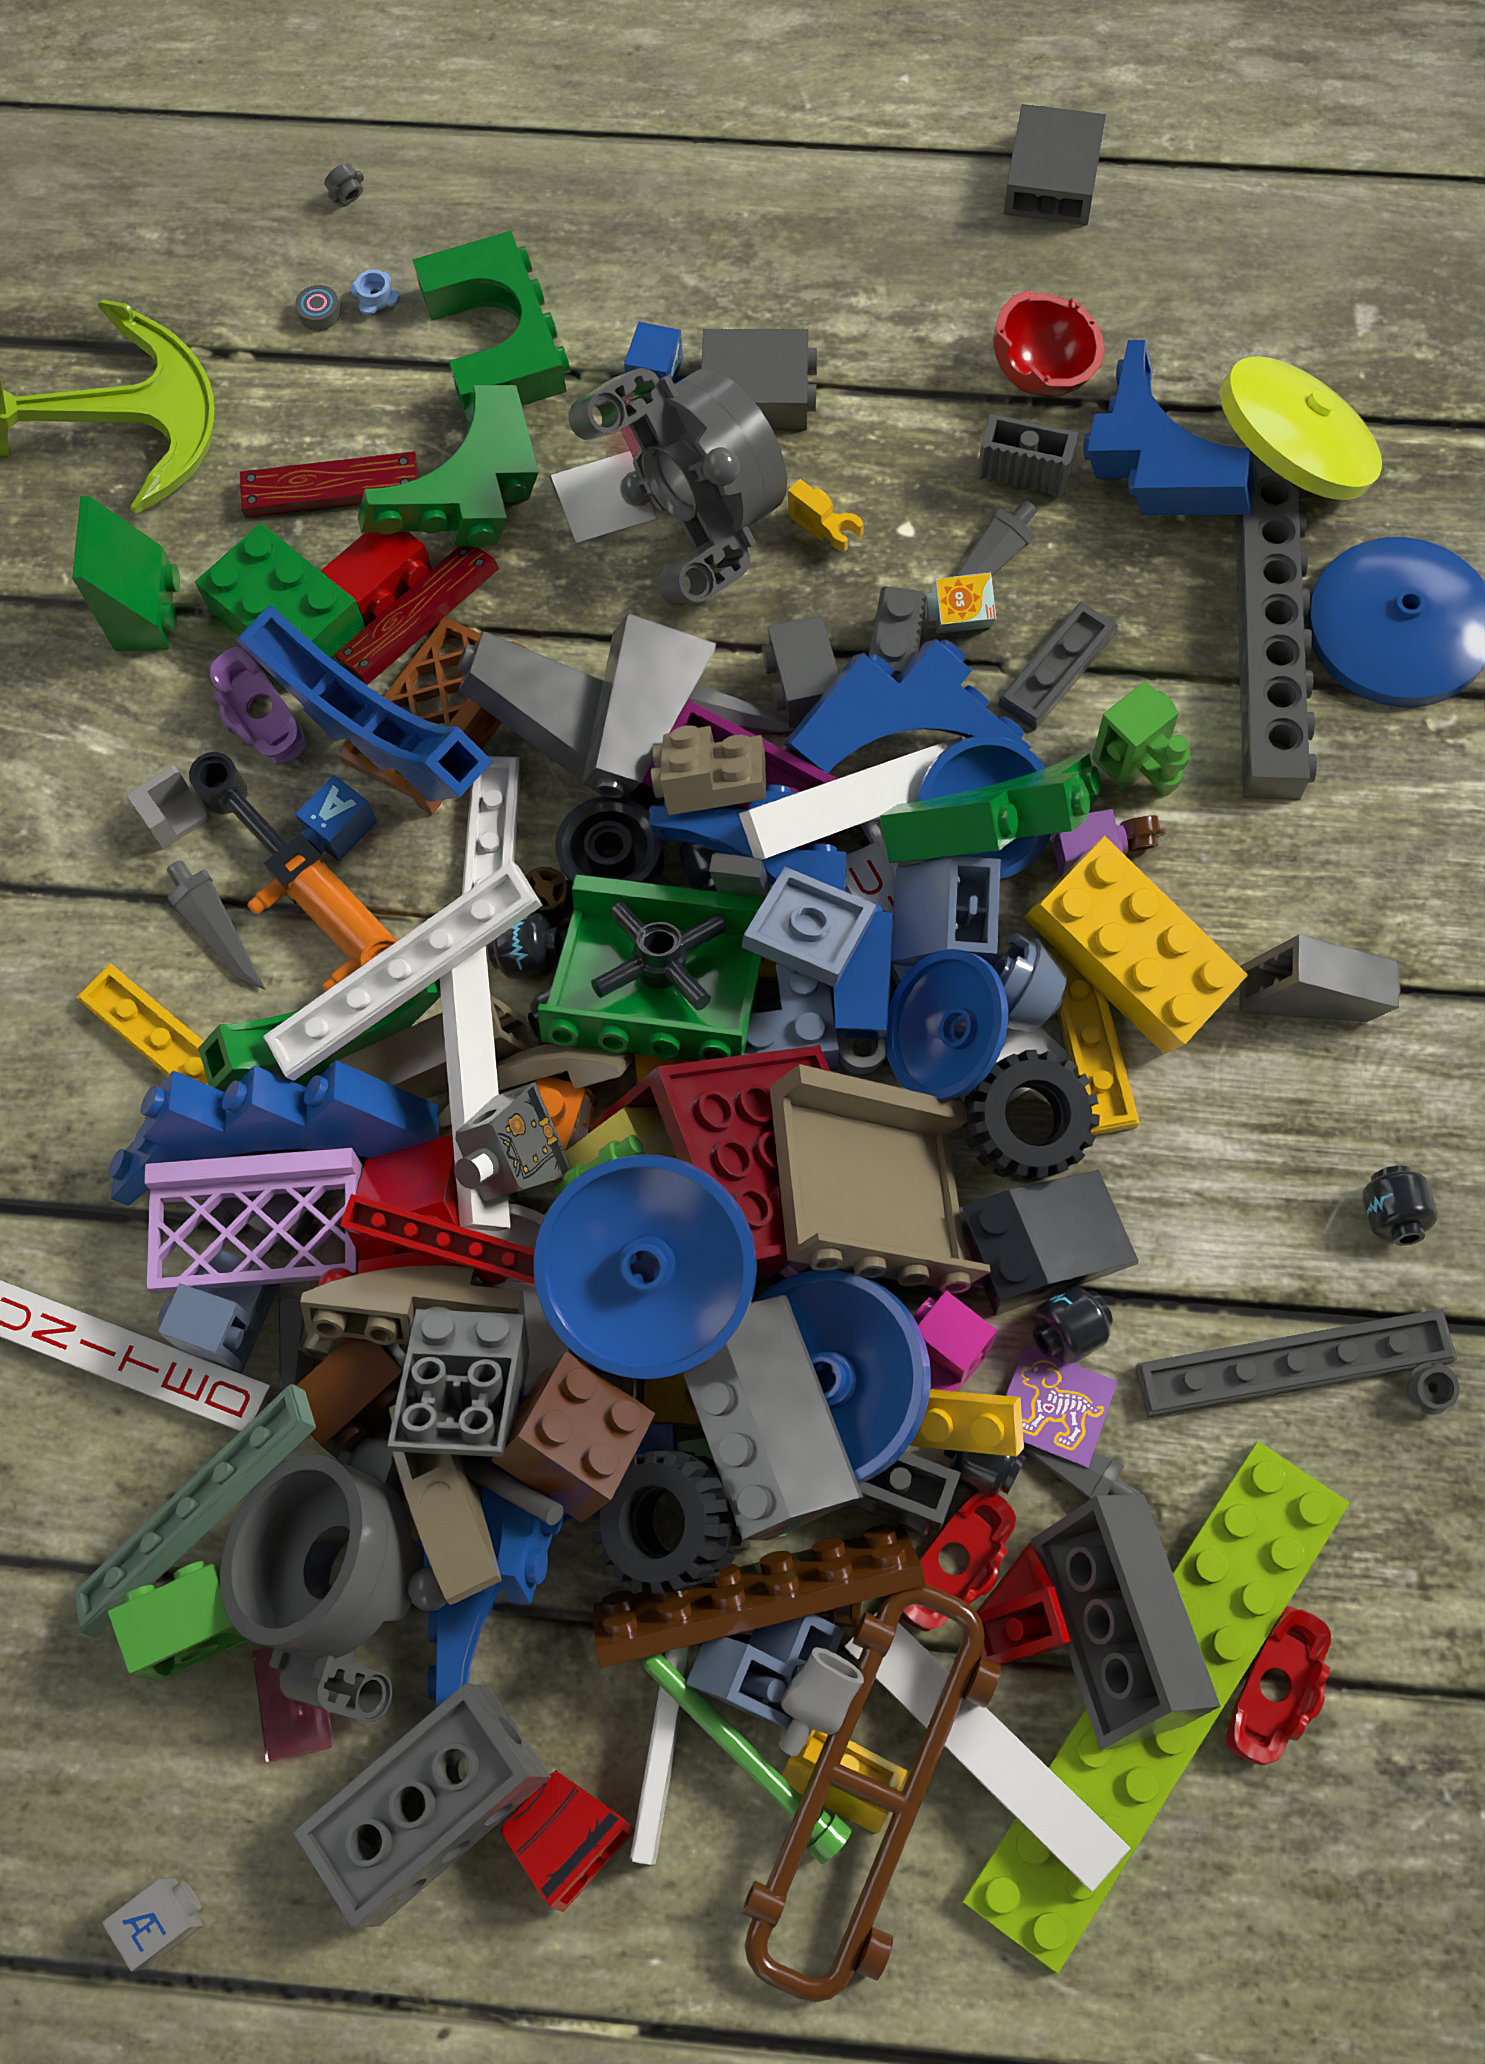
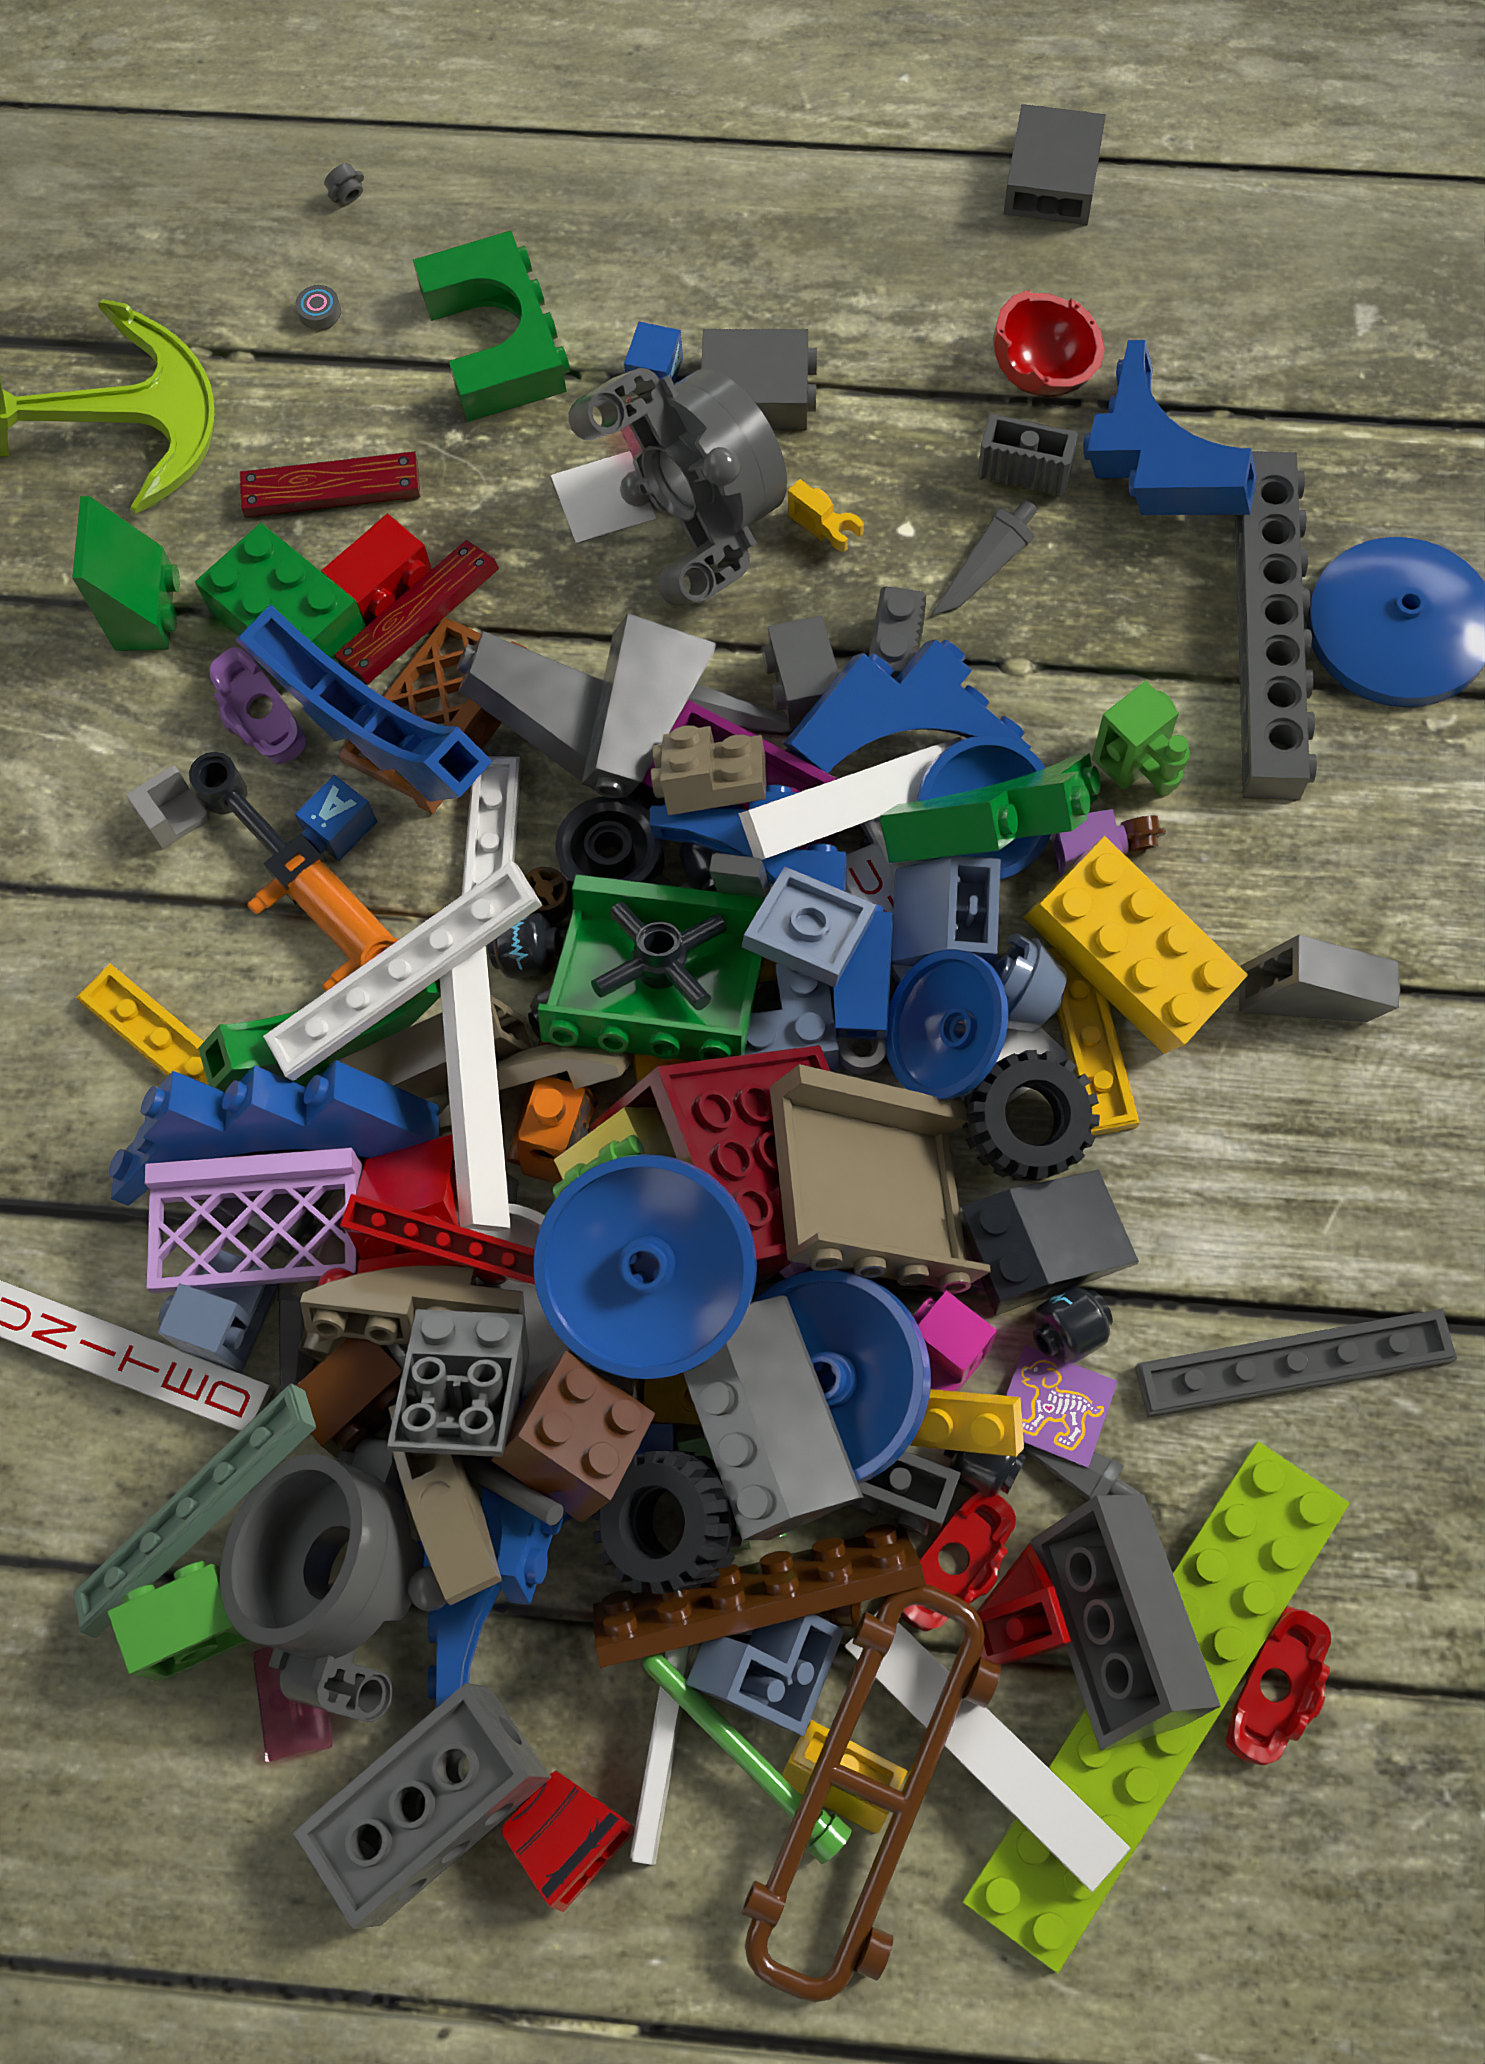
(154, 1922): light grey brick -> none
(204, 911): dark grey bar -> none
(374, 291): light blue plate -> none
(469, 487): green arch -> none
(510, 1145): dark grey torso -> none
(818, 1698): light grey piece -> none
(961, 603): brick -> none
(1057, 665): dark grey tile -> none
(1300, 428): neon yellow dish -> none
(1399, 1205): black head -> none
(1446, 1384): dark grey plate -> none

